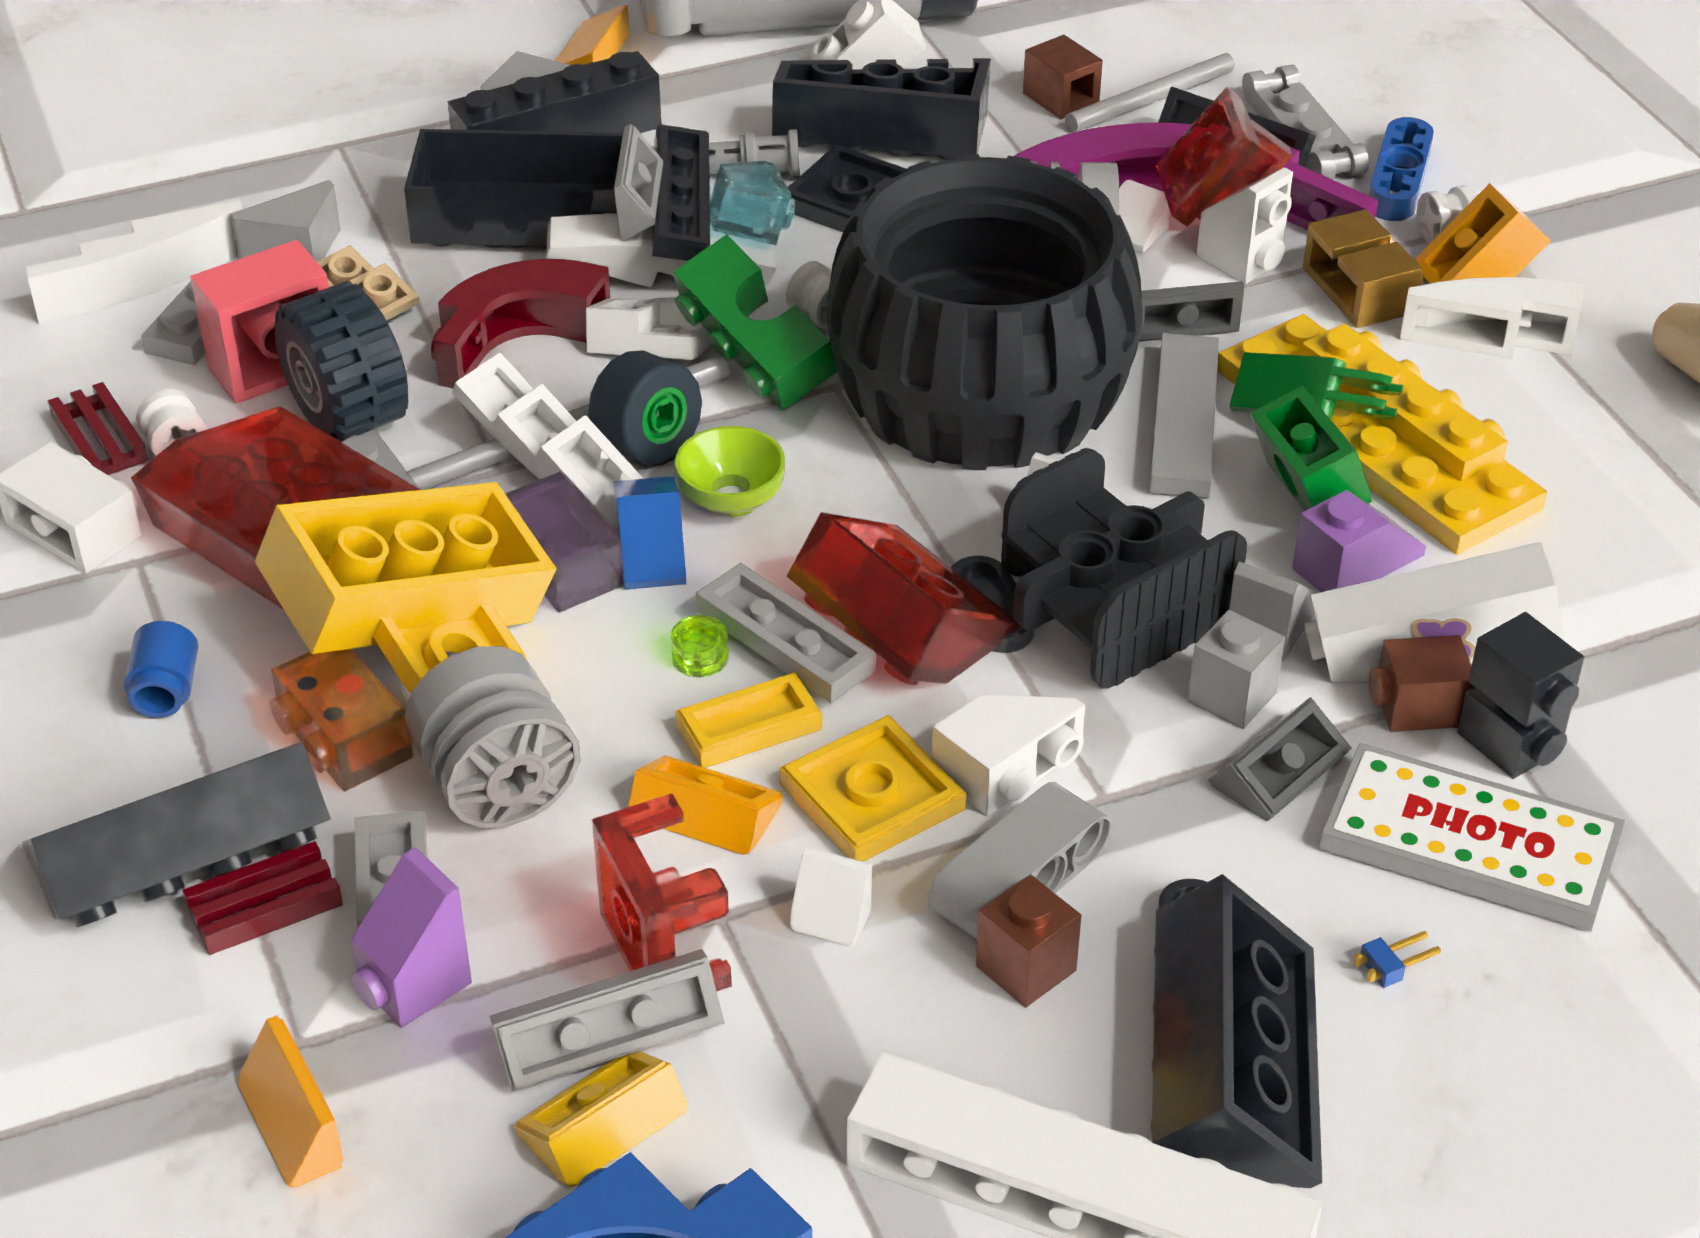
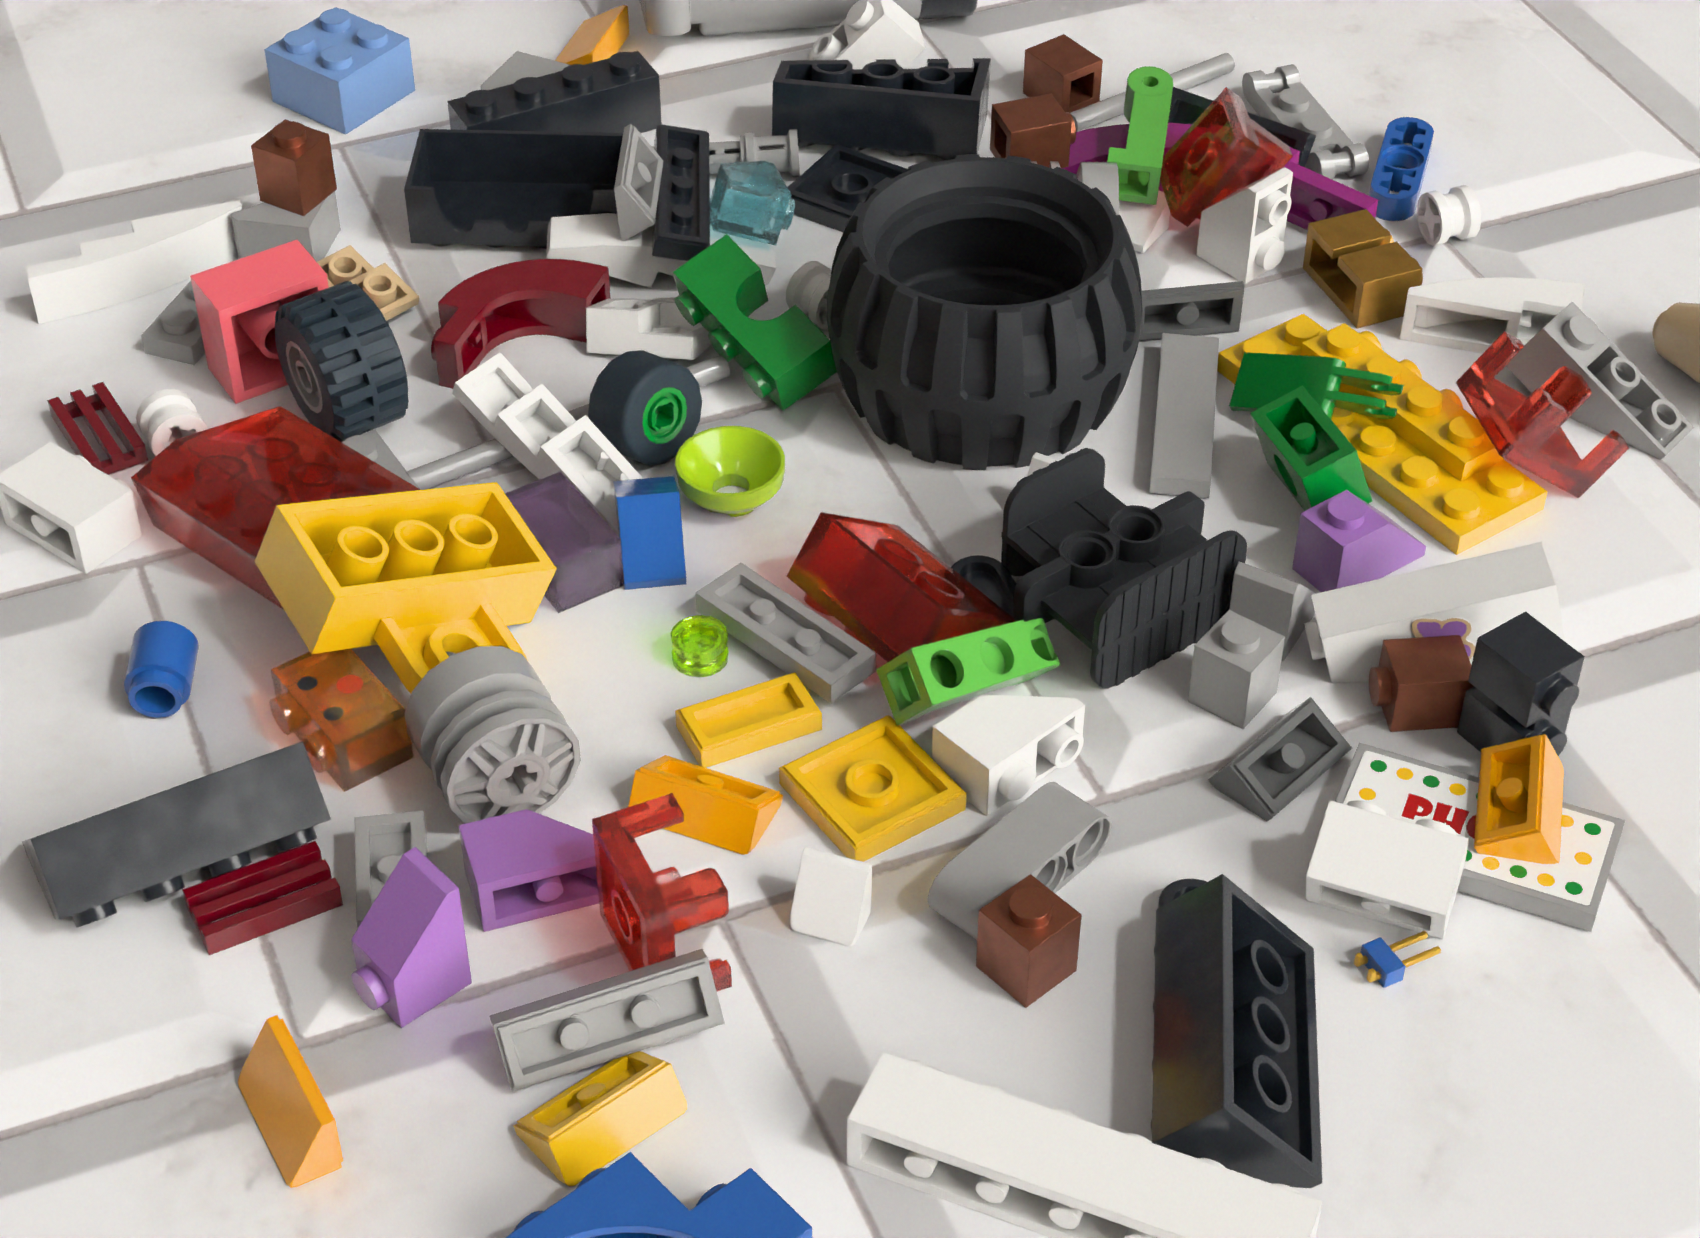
(294, 167): none -> copper brick
(340, 70): none -> medium blue brick
(527, 867): none -> medium lavender slope
(965, 667): none -> bright green leg
(1032, 130): none -> copper brick
(1147, 111): none -> bright green leg
(1386, 867): none -> white brick
(1483, 242): light orange slope -> none
(1520, 801): none -> light orange slope
(1529, 427): none -> clear red panel
(1619, 391): none -> light grey slope

